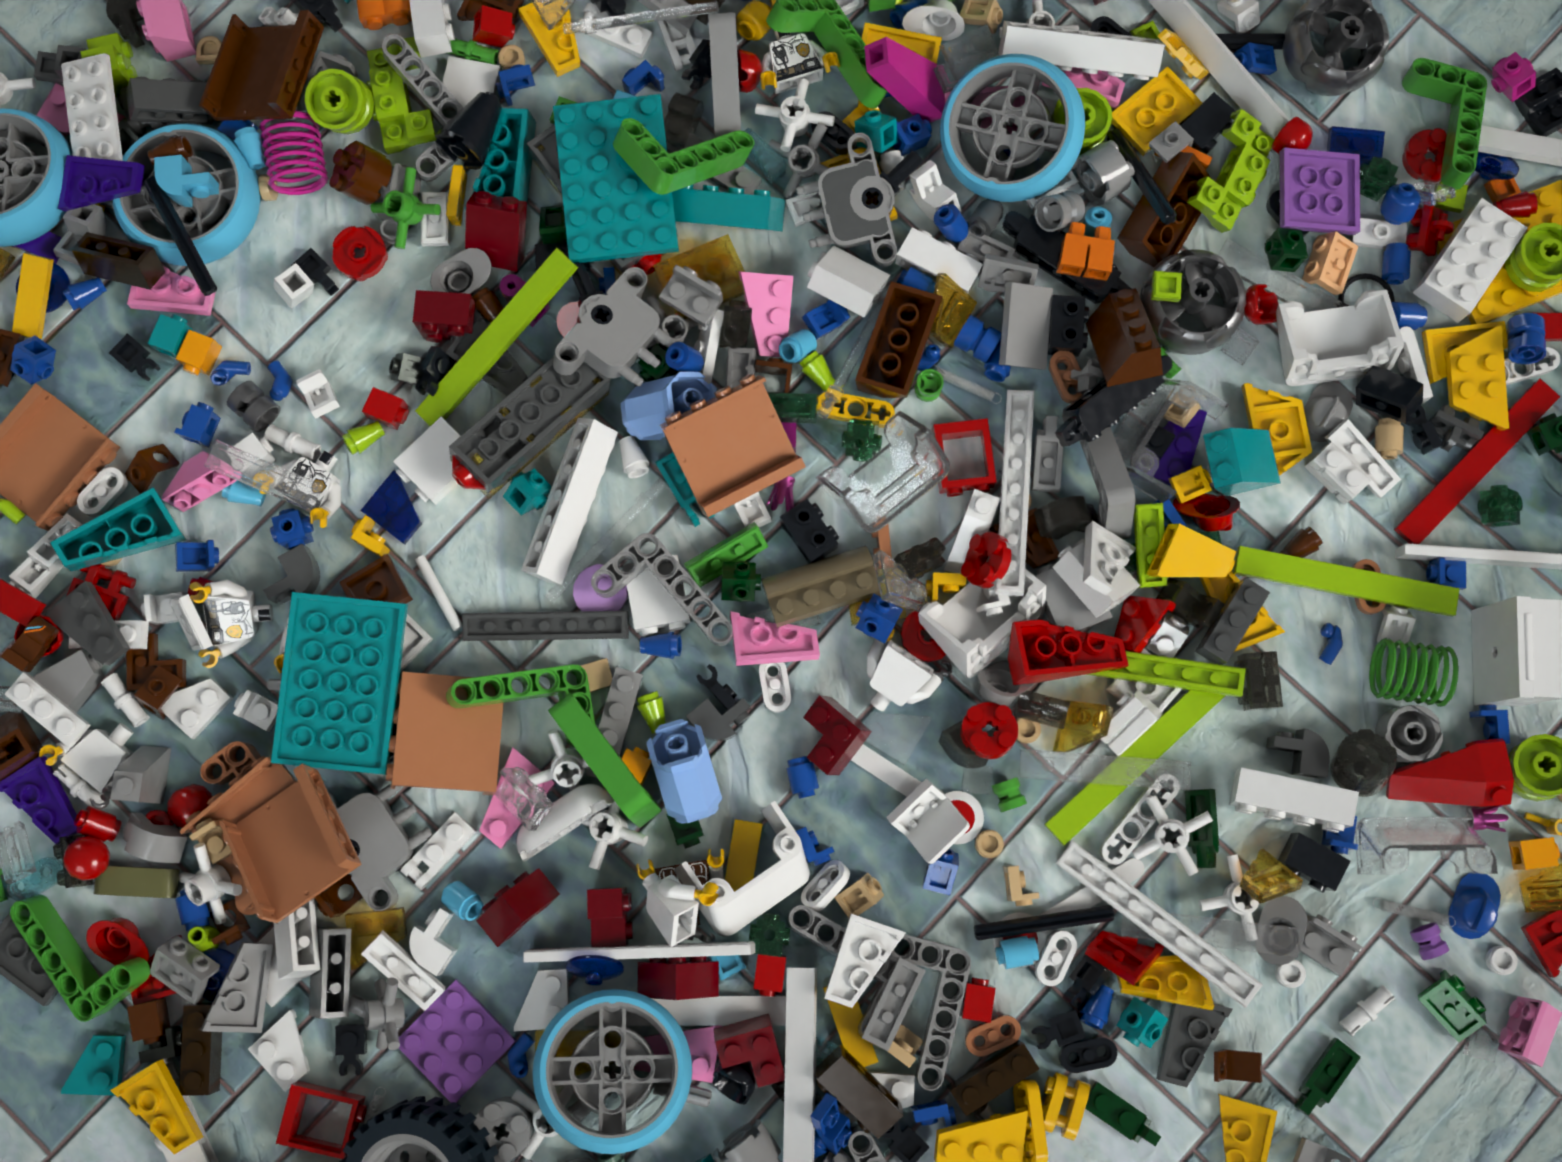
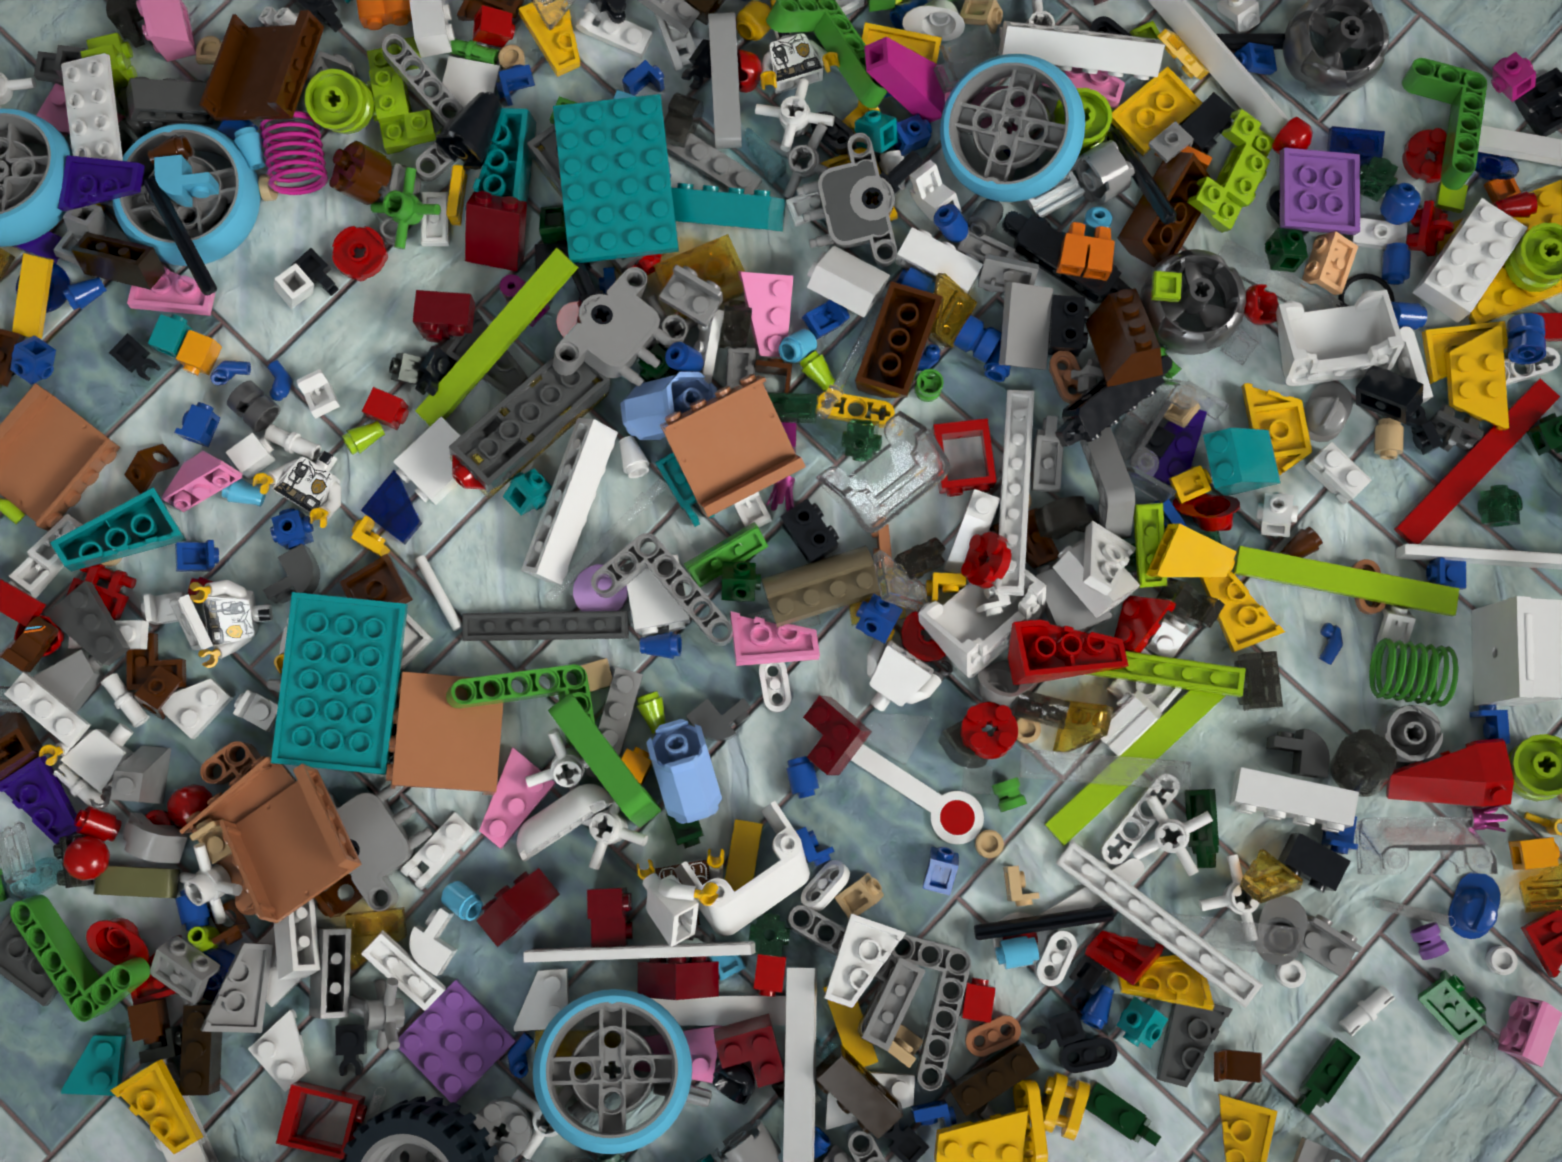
(101, 489): white plate -> none
(263, 475): clear tile -> none
(462, 272): light grey piece -> none
(487, 304): reddish brown cone -> none
(523, 797): clear bracket -> none
(591, 25): clear bar -> none
(594, 968): clear blue dish -> none
(682, 168): bright green beam -> none
(724, 694): black plate -> none
(831, 1125): blue slope -> none
(929, 821): white bracket -> none
(965, 383): white piece -> none
(1059, 211): light grey wheel -> none
(1232, 621): dark grey brick -> none
(1277, 514): none -> white brick
(1362, 453): white plate -> none
(1433, 192): clear tile -> none

